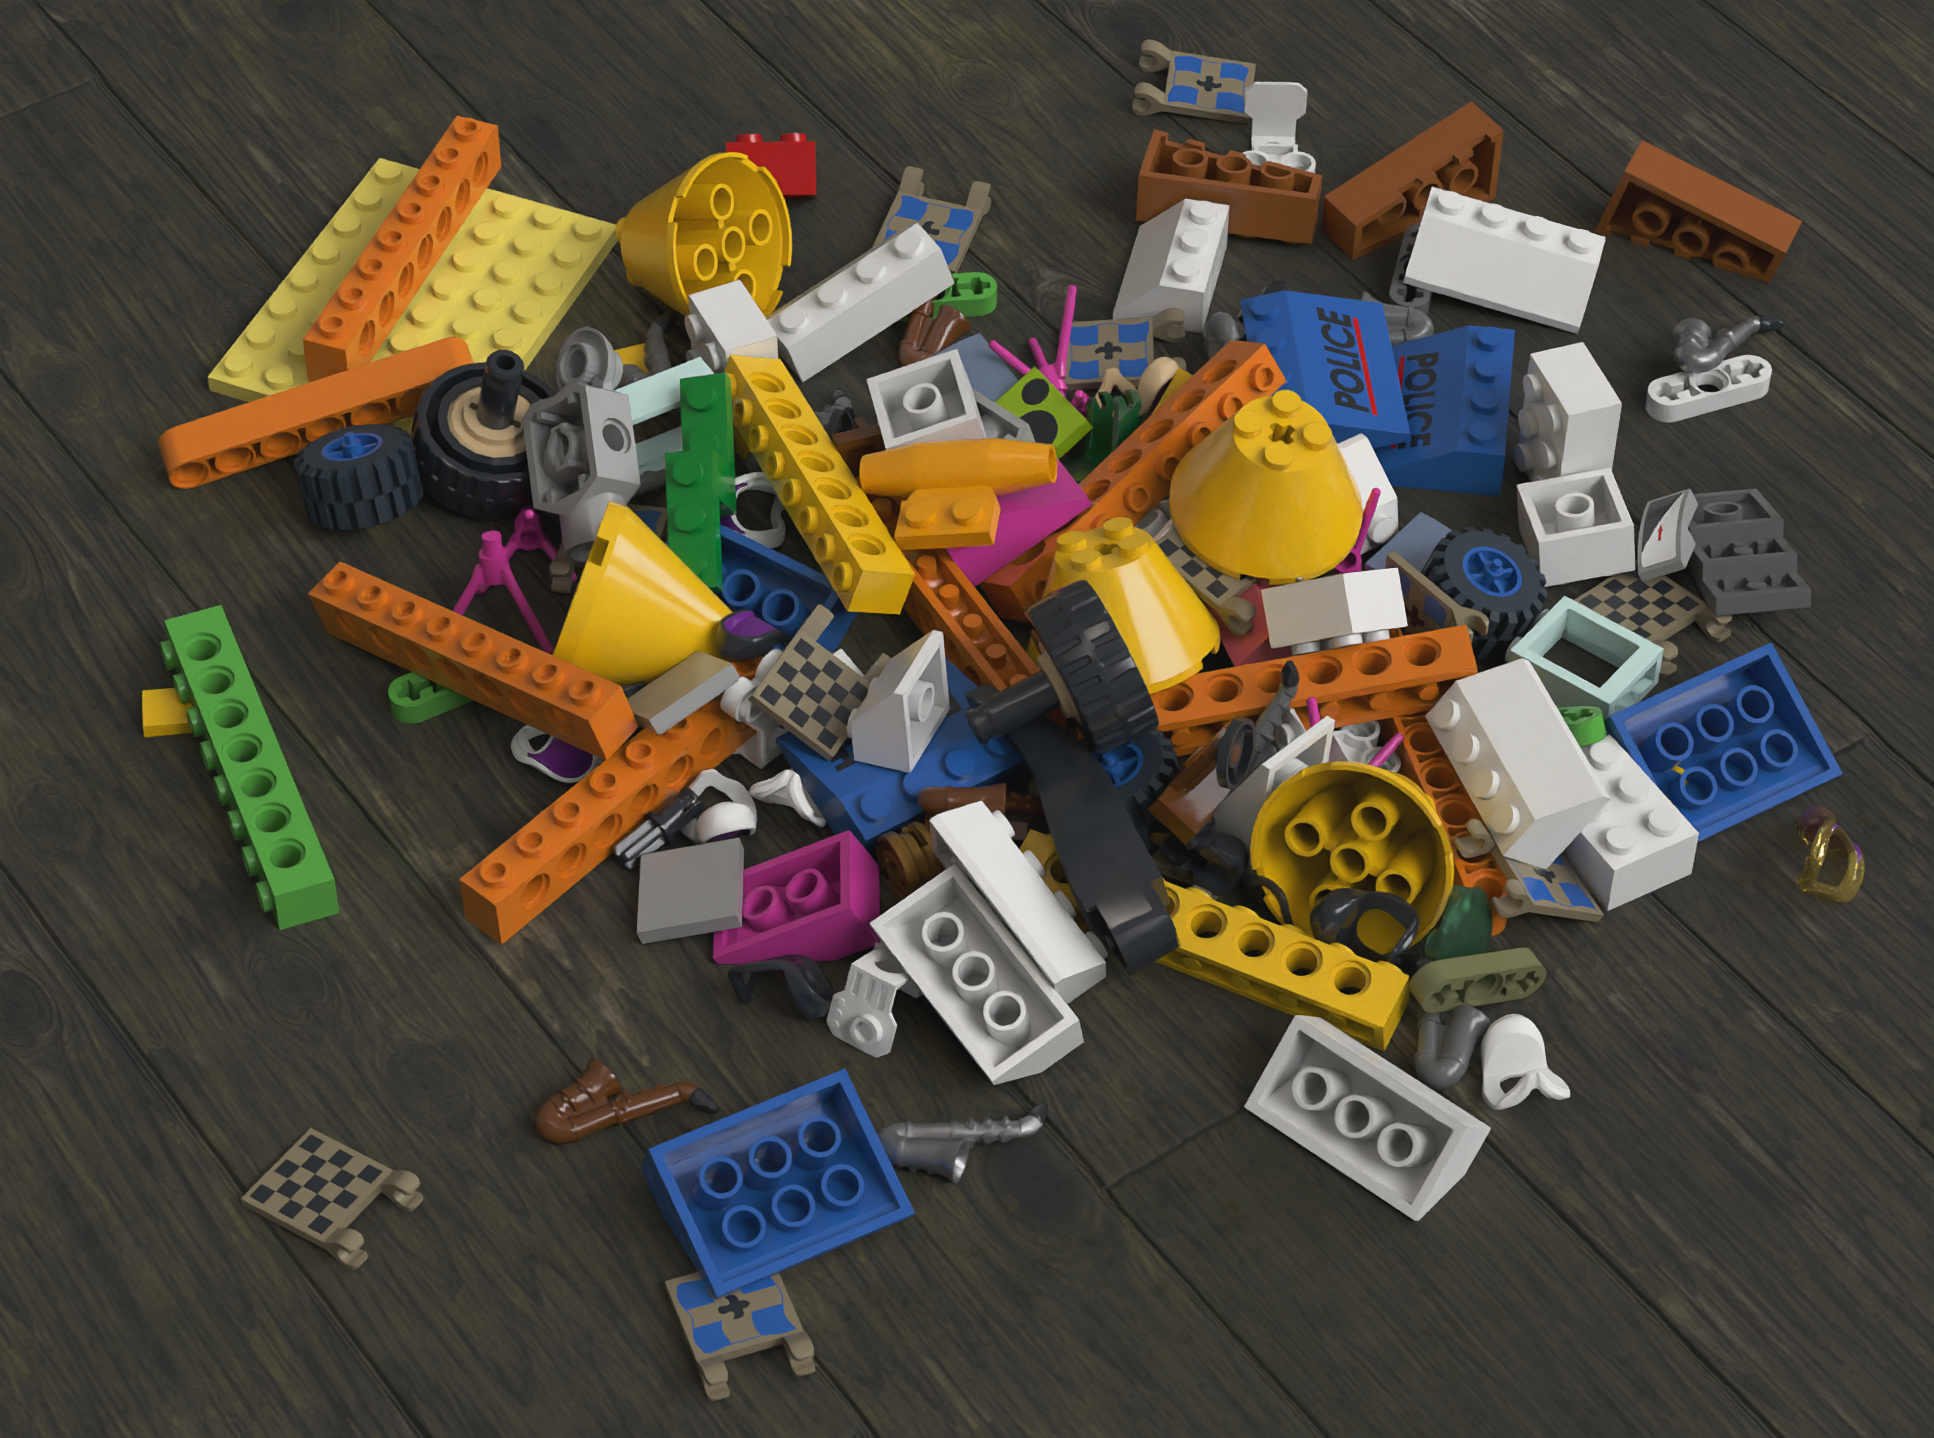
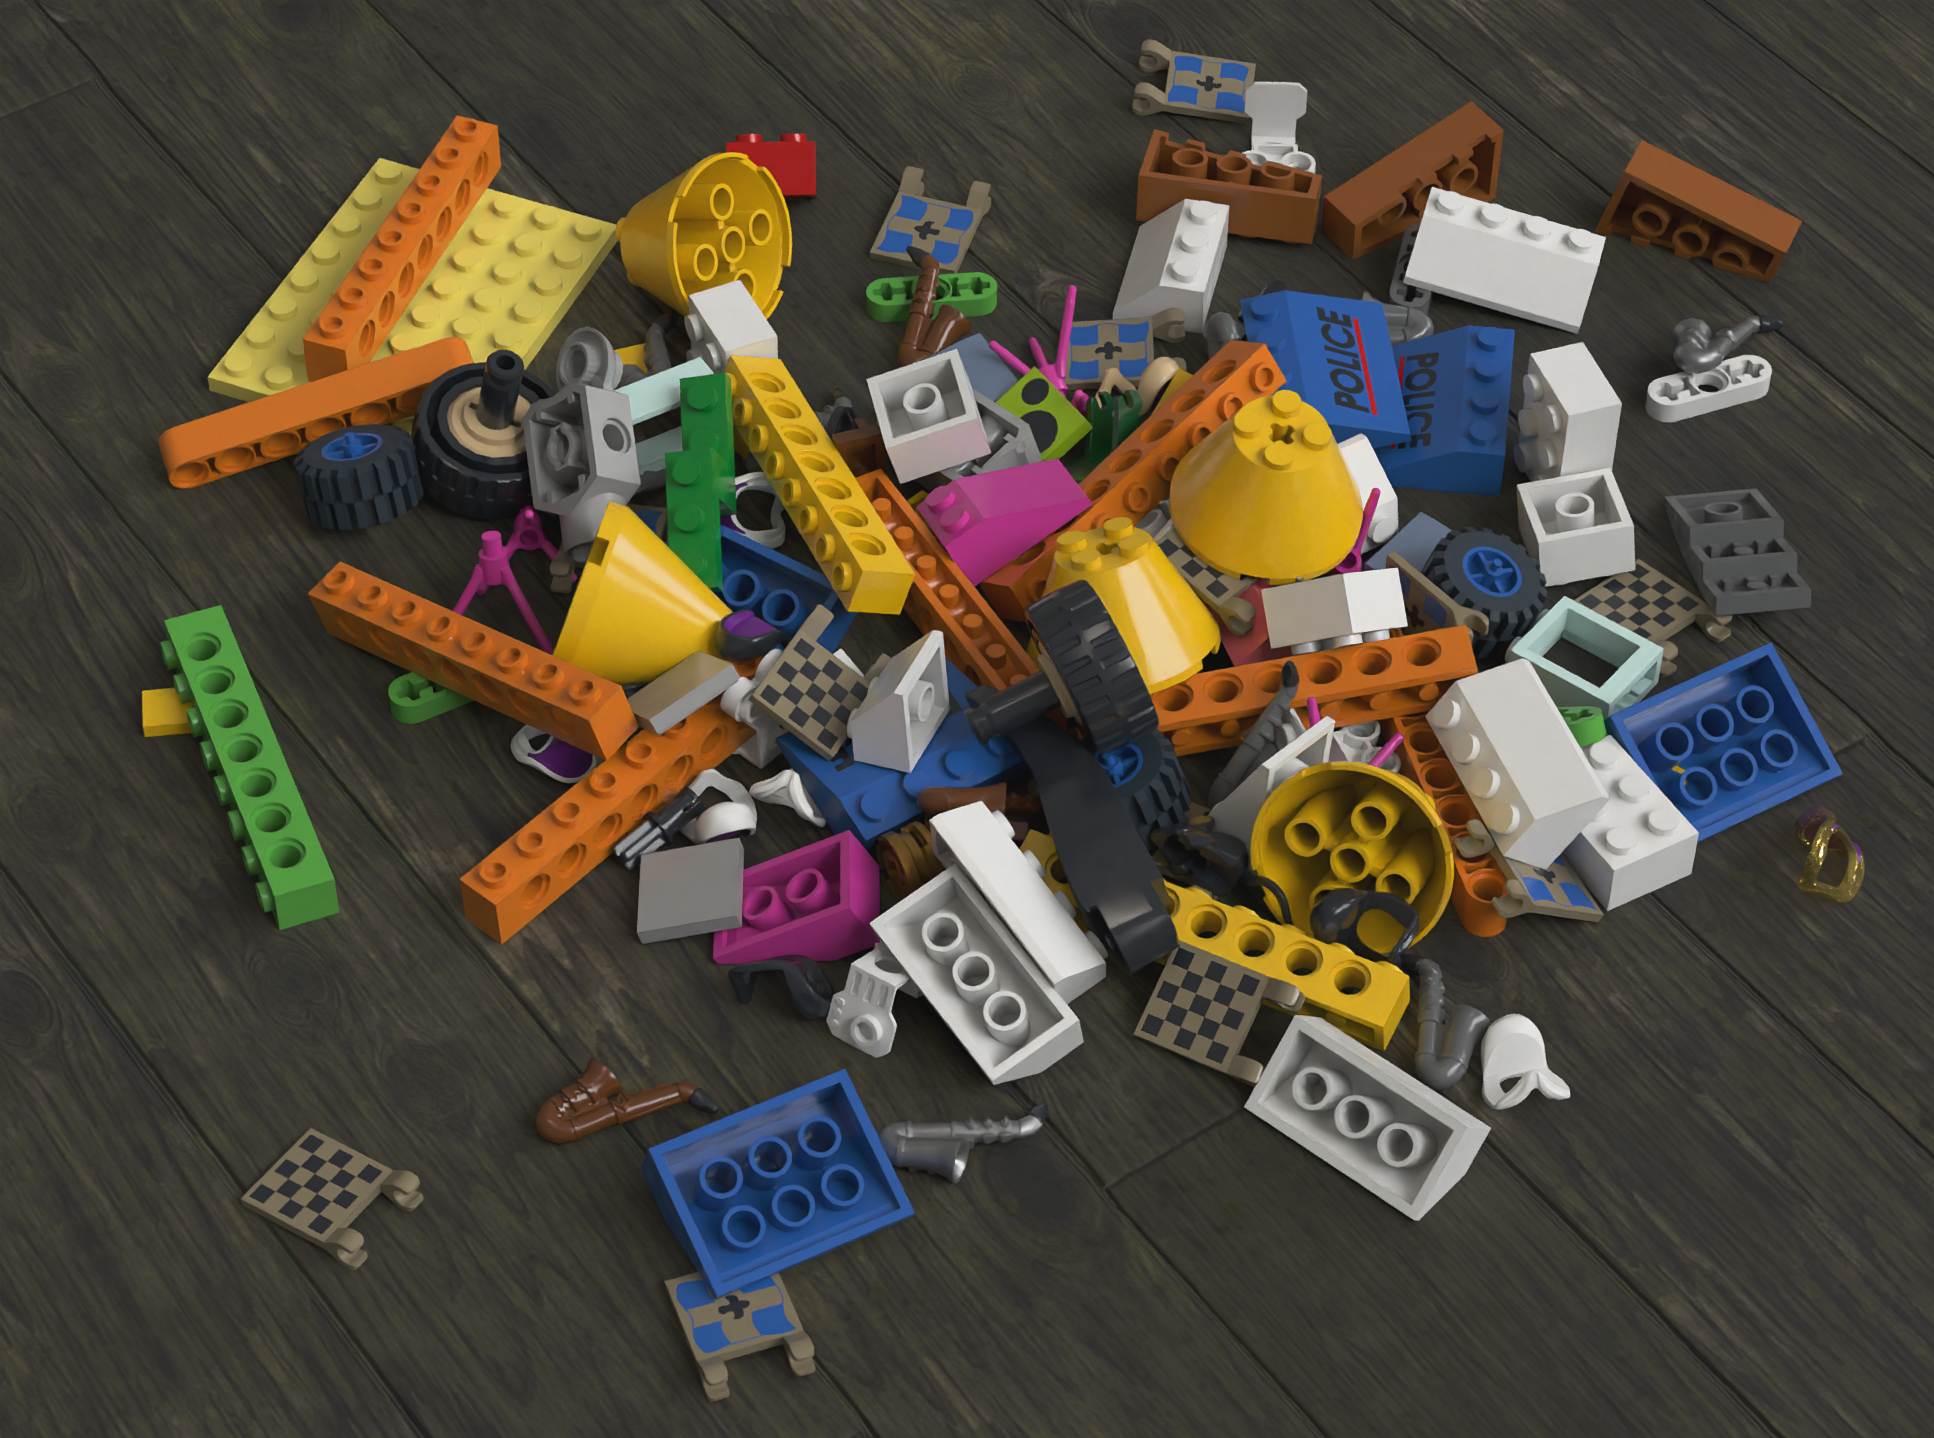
(859, 300): white slope -> none
(955, 486): light orange plate -> none
(1206, 780): reddish brown piece -> none
(1207, 1009): none -> dark tan flag
(1464, 927): clear green dish -> none
(1477, 979): olive beam -> none
(1664, 535): slope -> none

